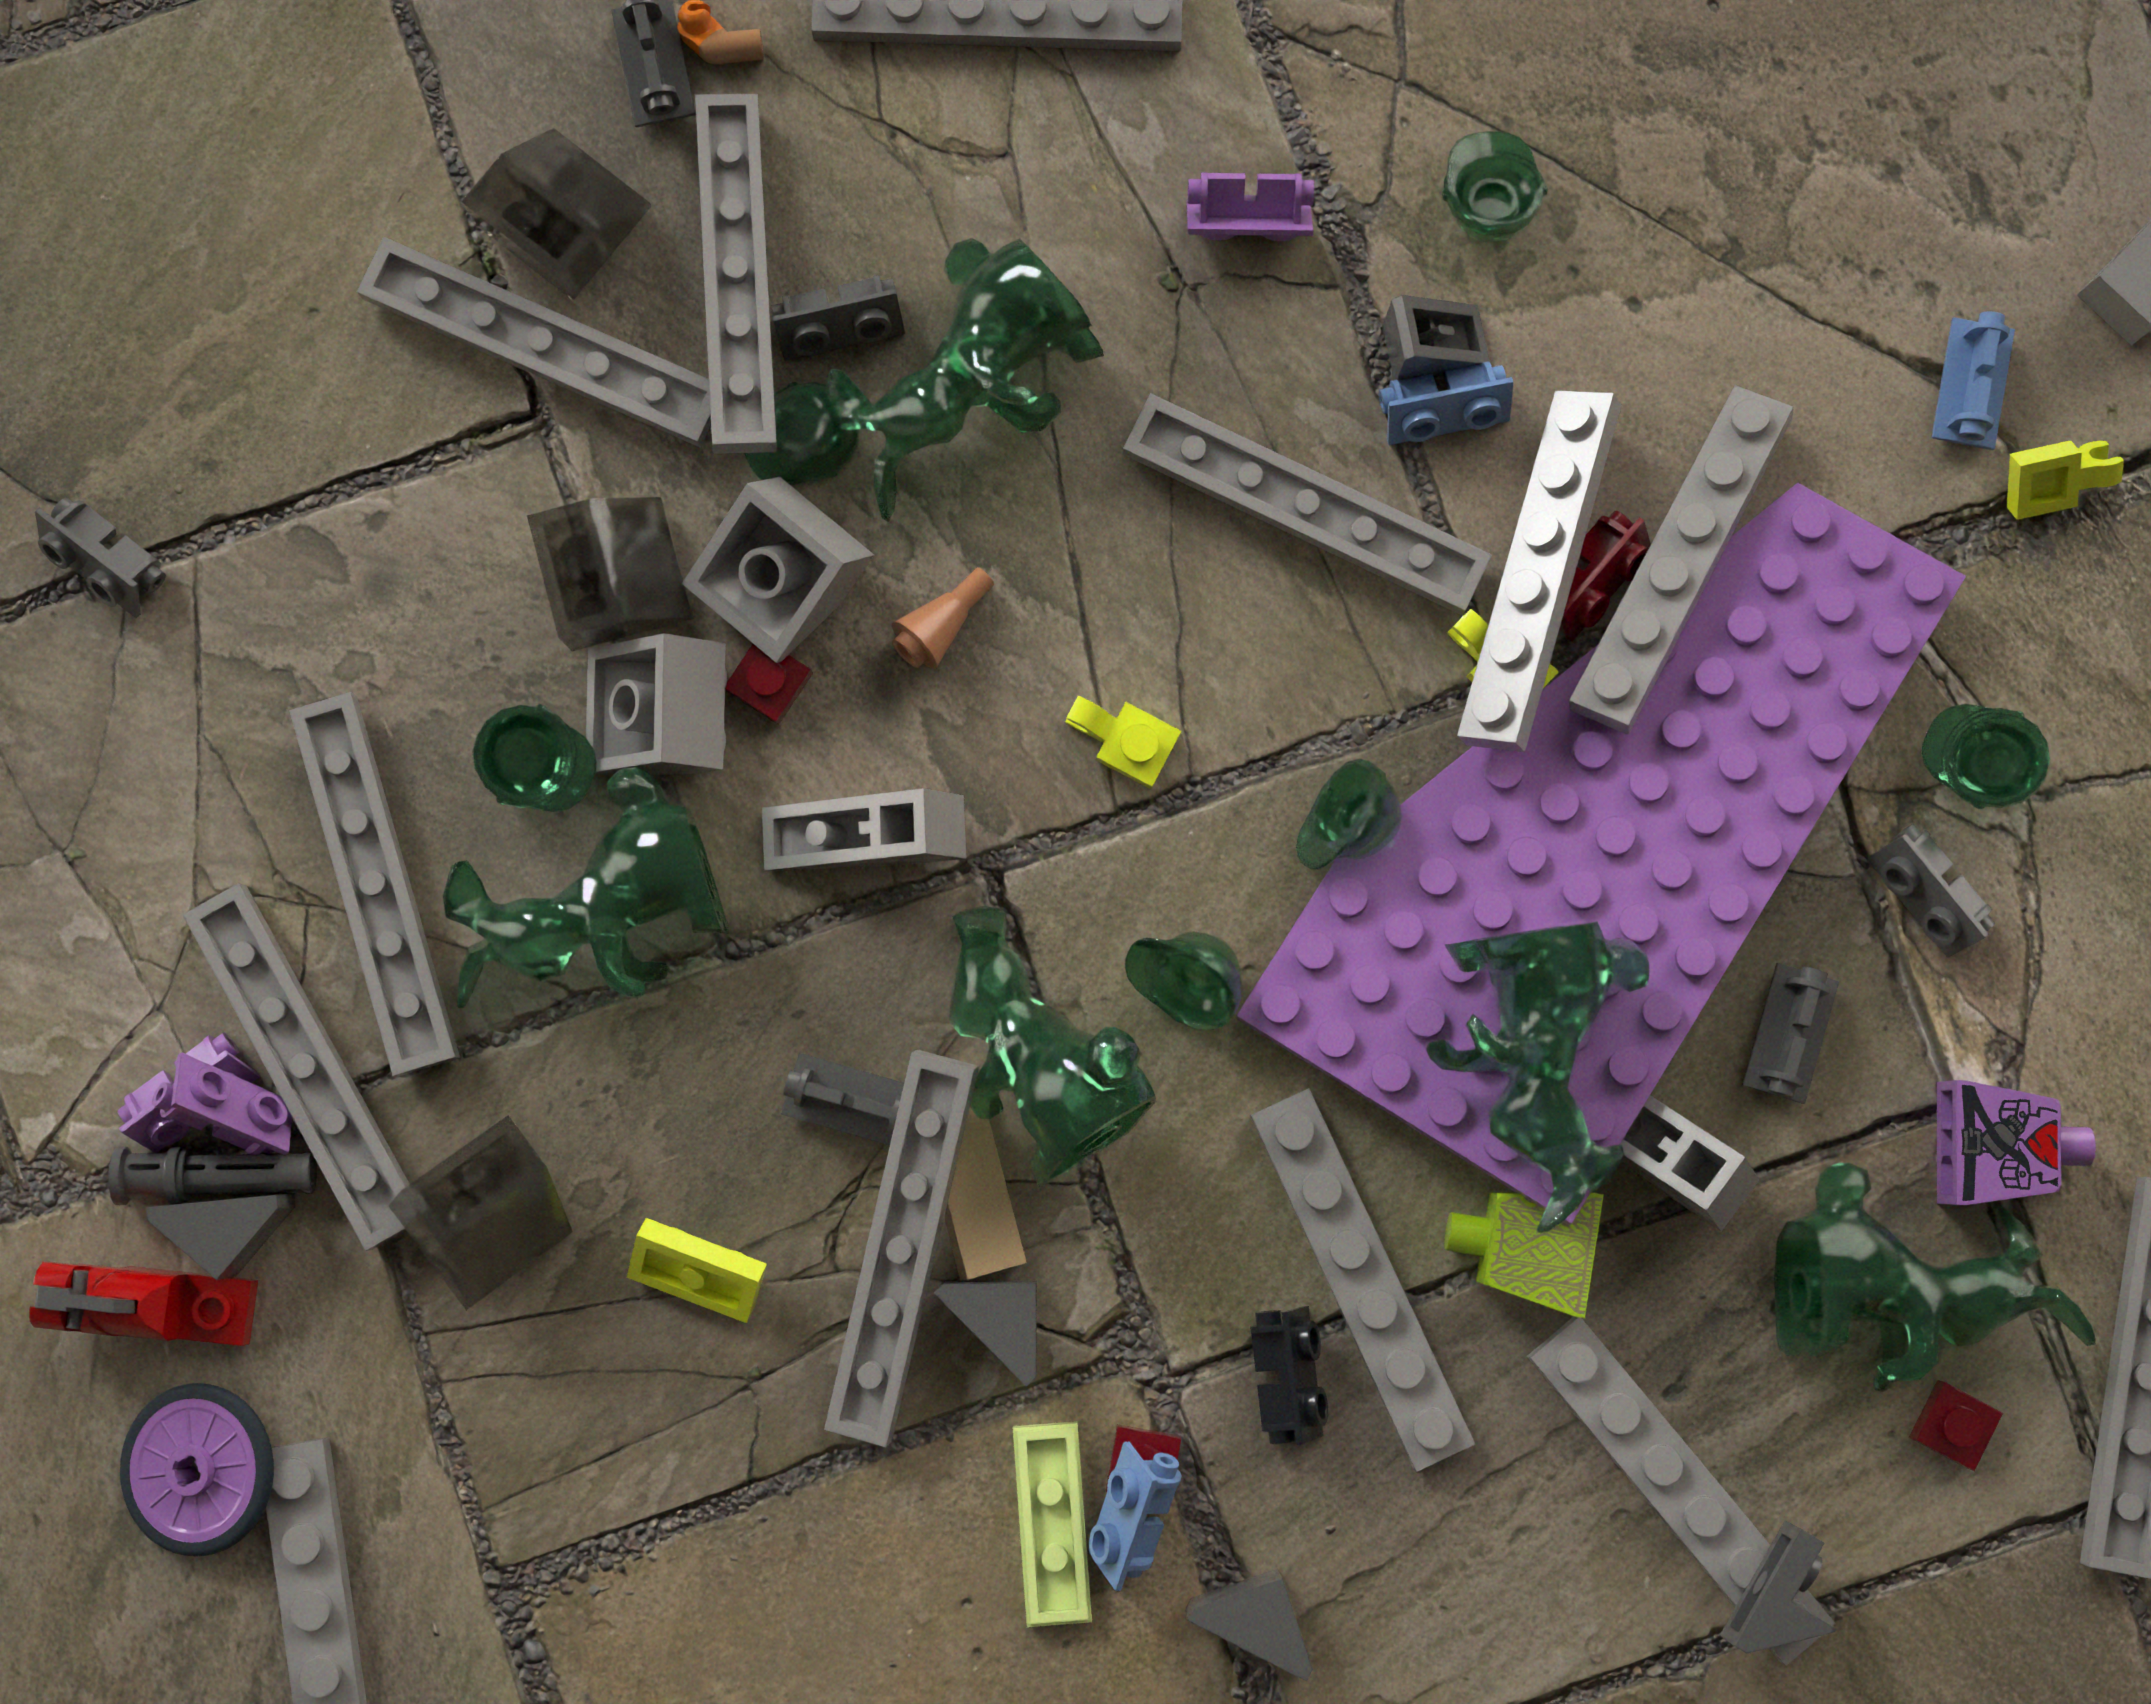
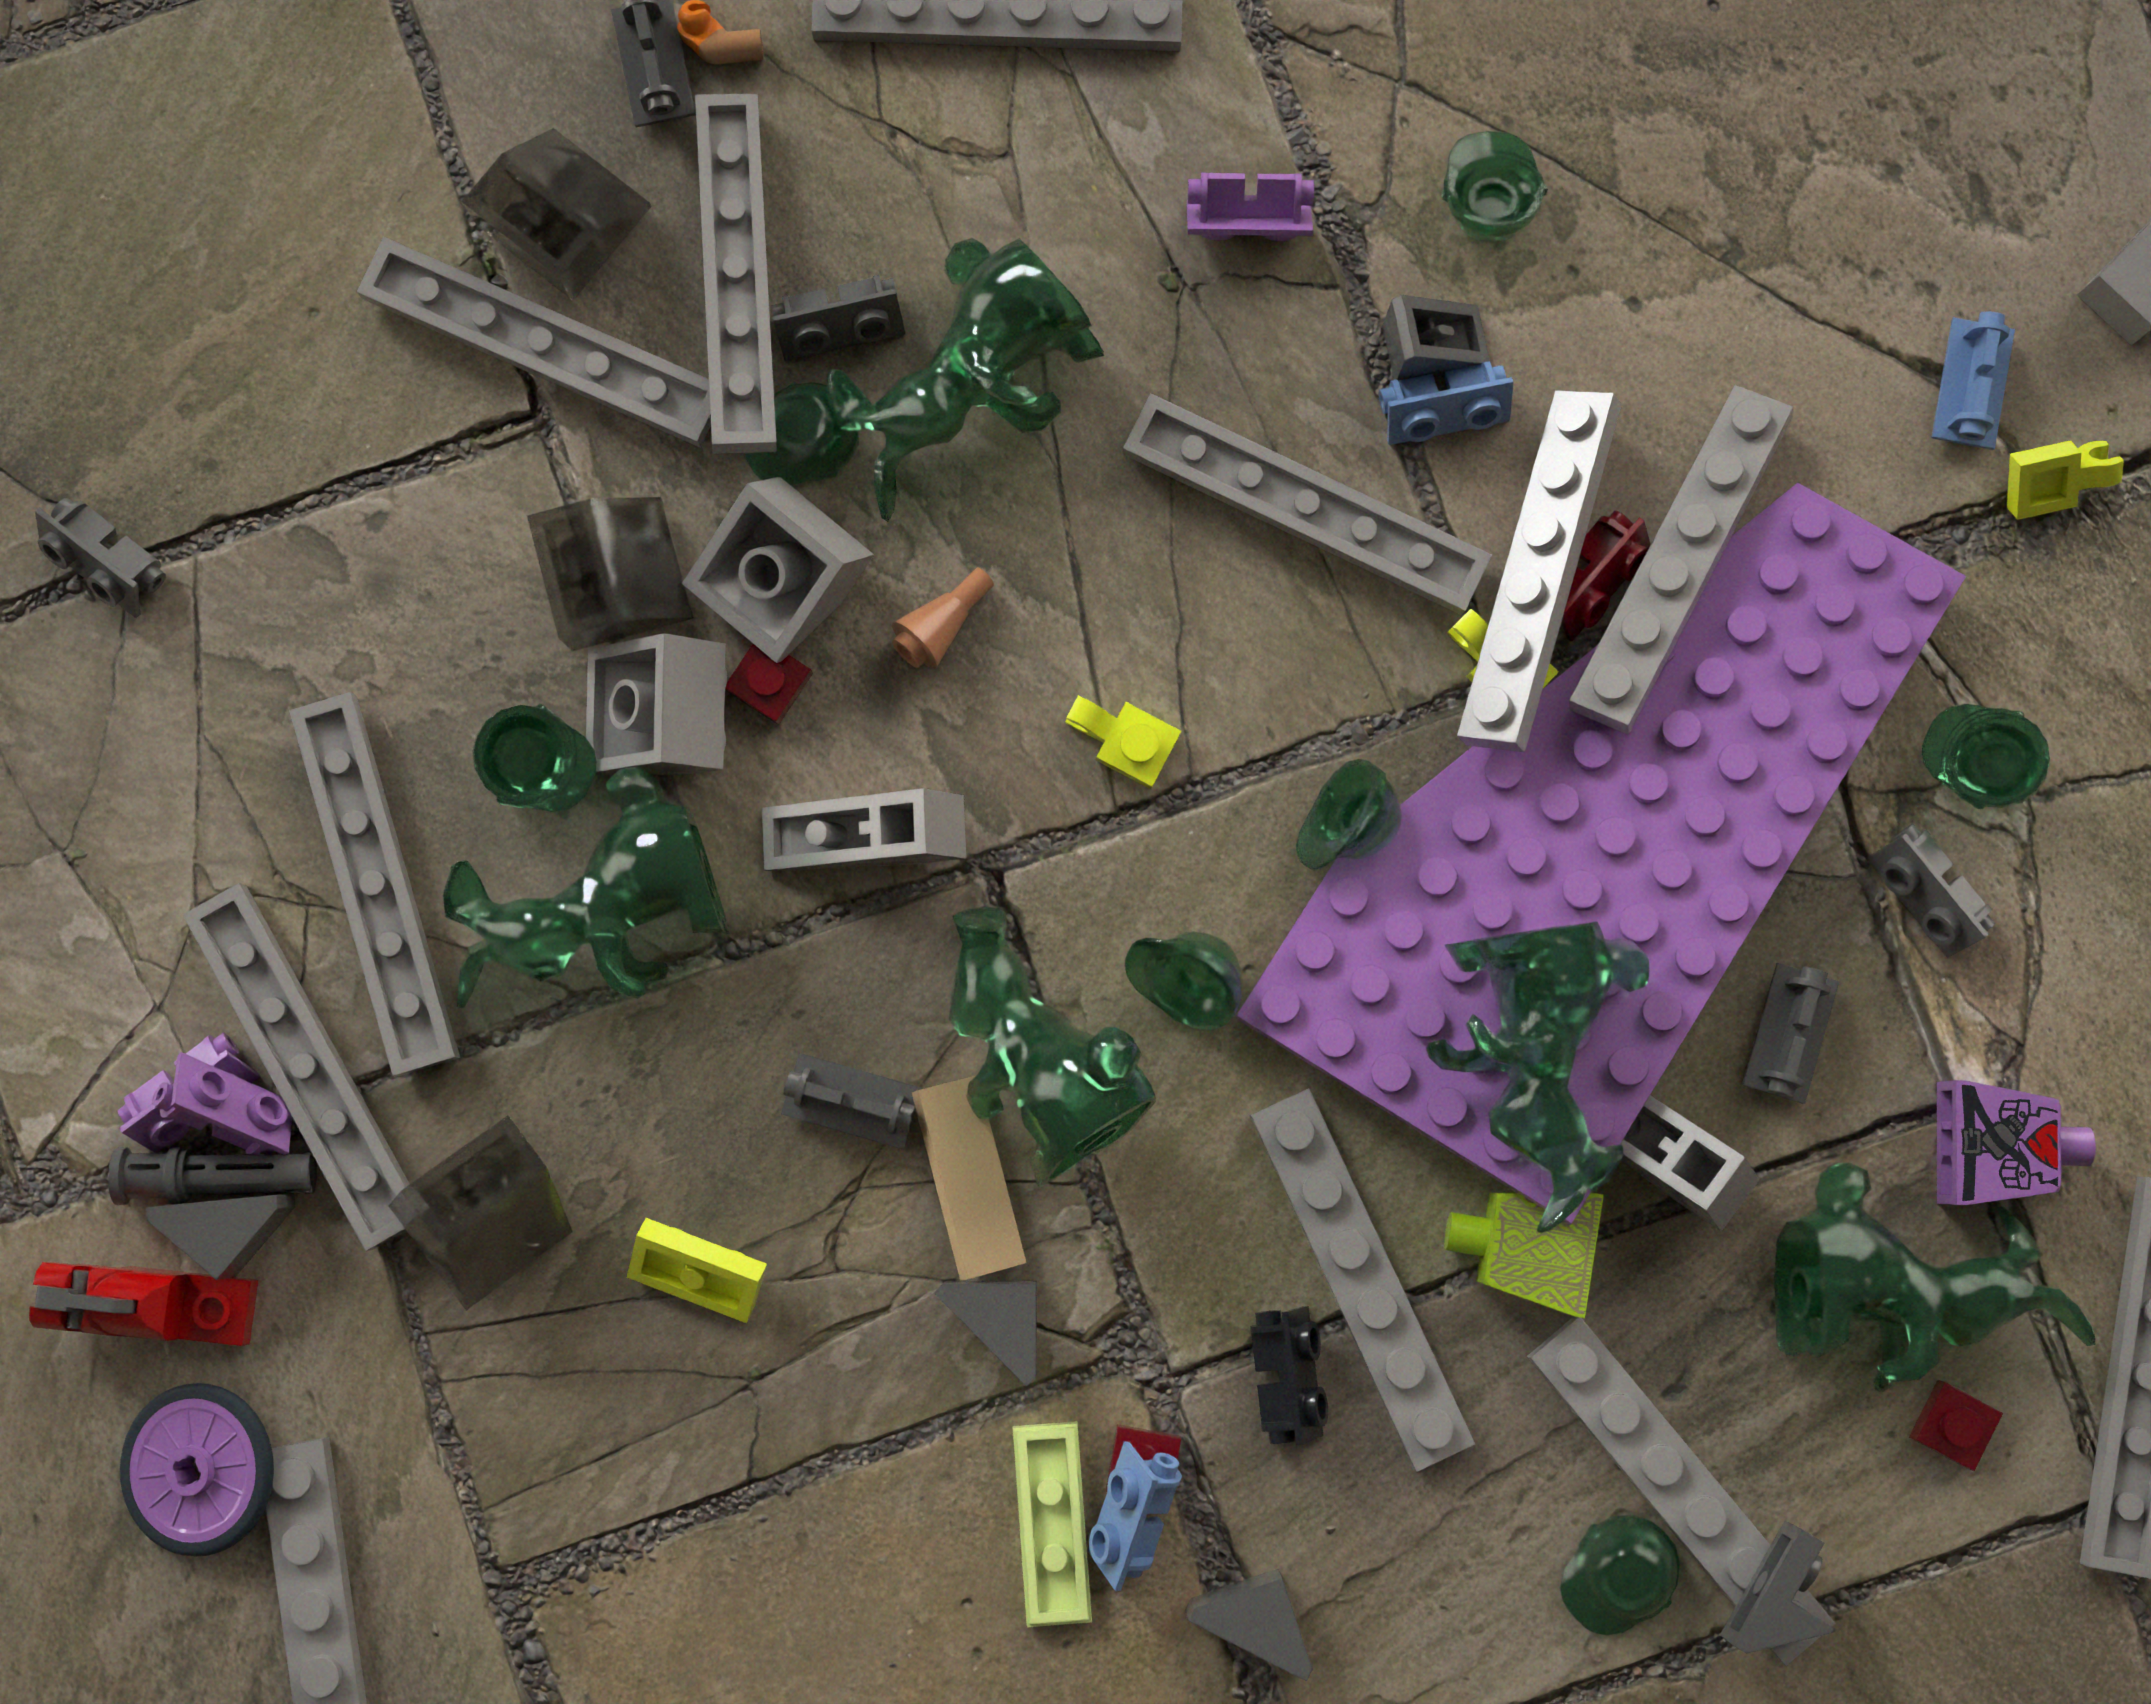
(901, 1247): light grey plate -> none
(1620, 1574): none -> clear green hat

